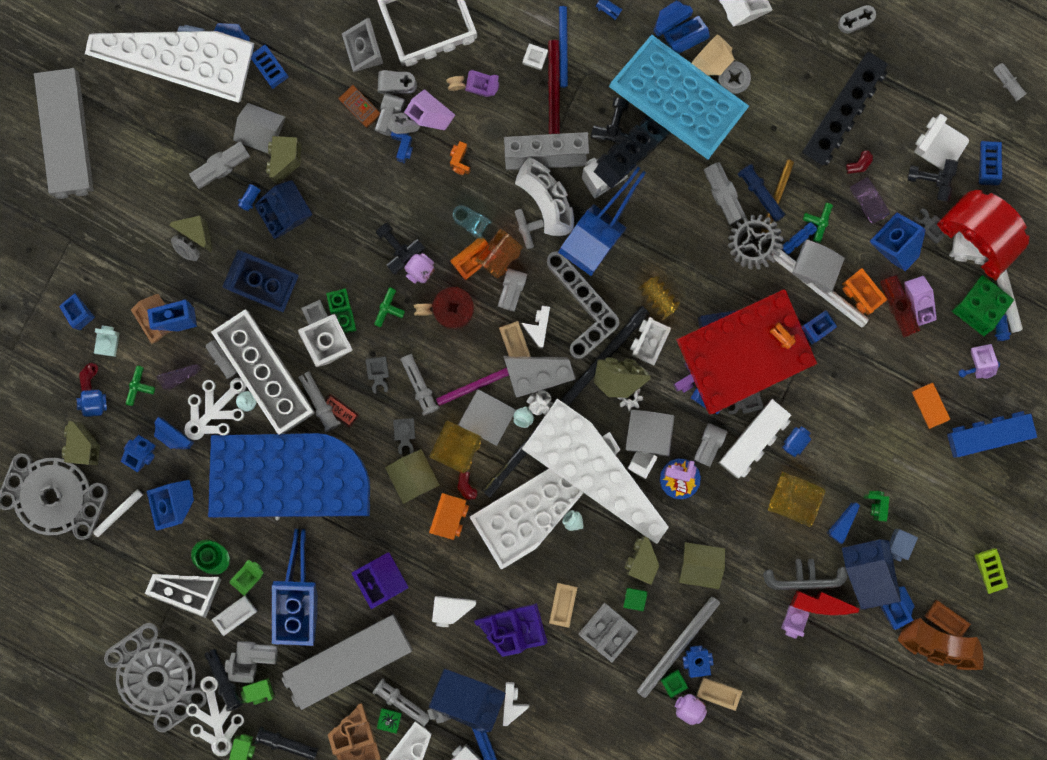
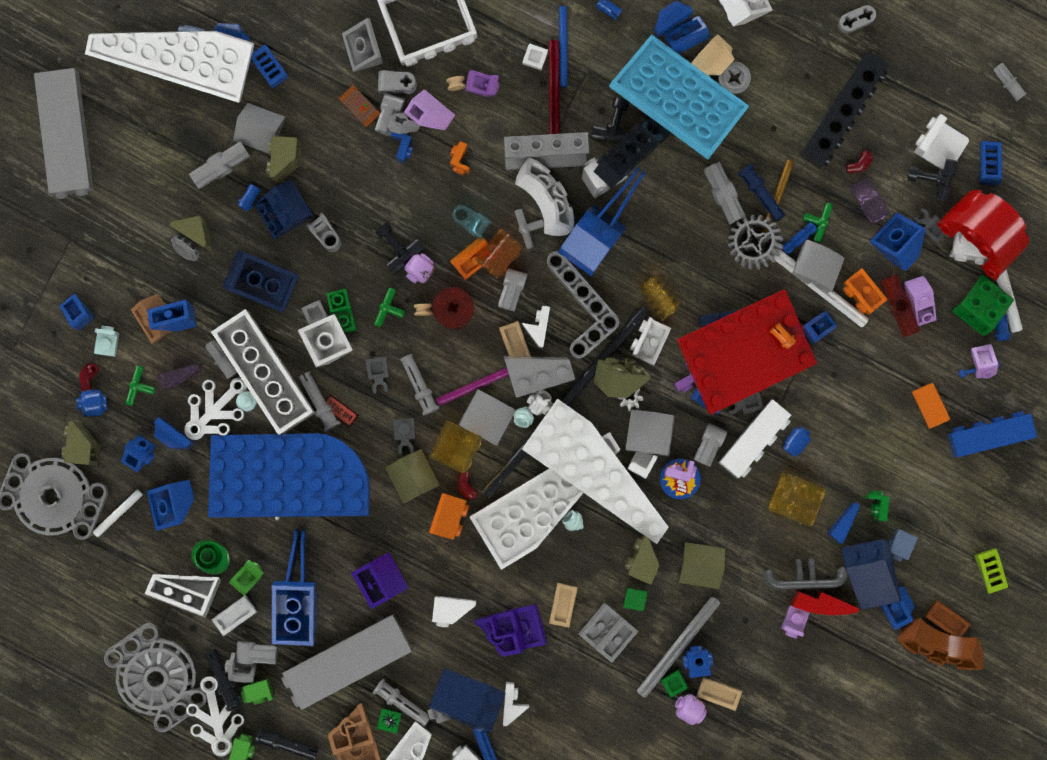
(323, 231): none -> light grey piece

